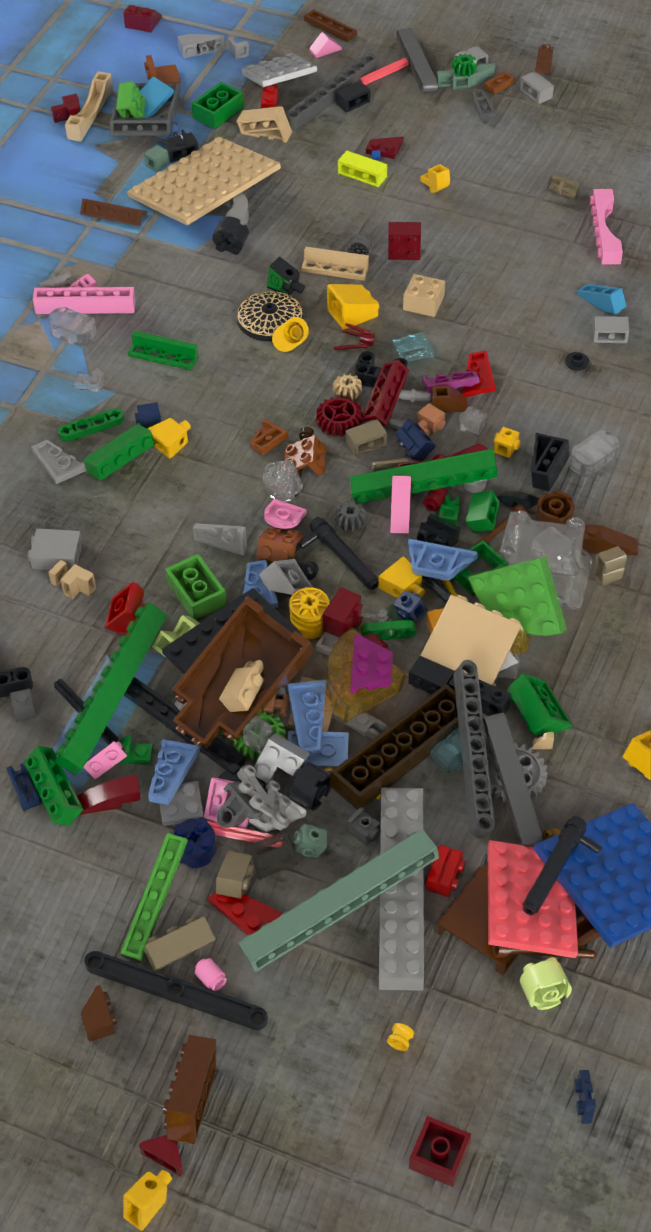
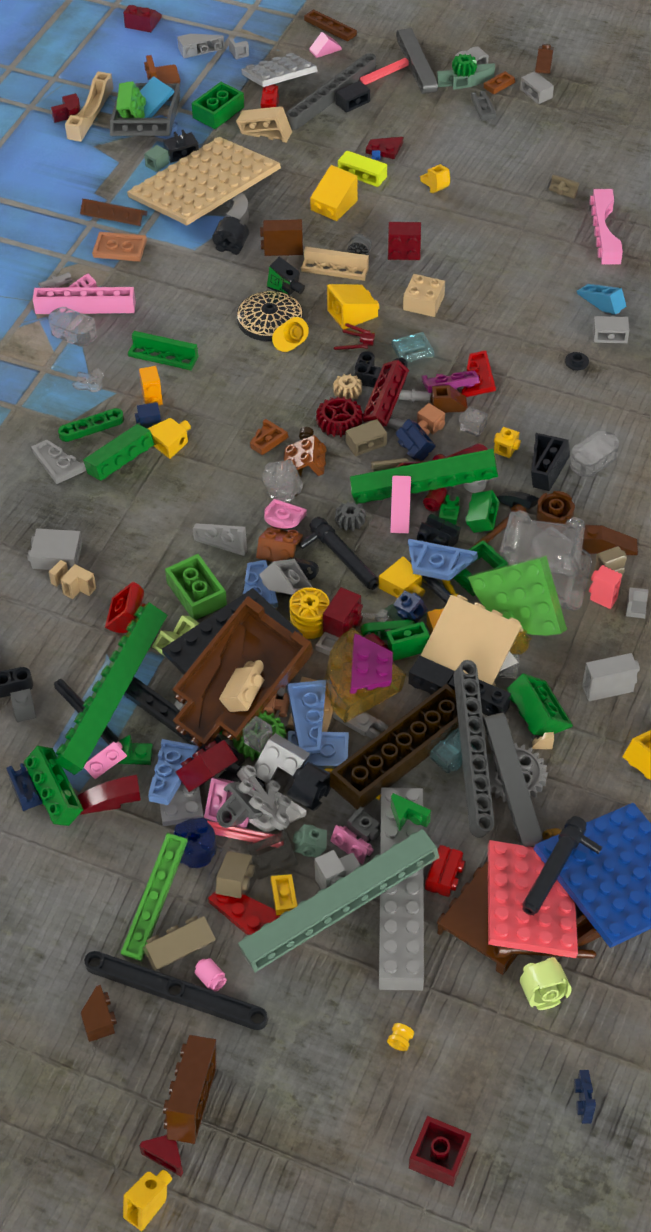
(119, 246): none -> nougat plate
(150, 385): none -> light orange brick
(205, 764): none -> dark red brick
(282, 237): none -> reddish brown brick
(283, 893): none -> yellow plate
(331, 868): none -> light grey brick
(335, 193): none -> yellow slope
(348, 843): none -> bright pink hinge
(406, 809): none -> green slope
(407, 640): none -> green brick
(605, 586): none -> coral brick
(610, 677): none -> light grey brick
(637, 602): none -> light grey panel

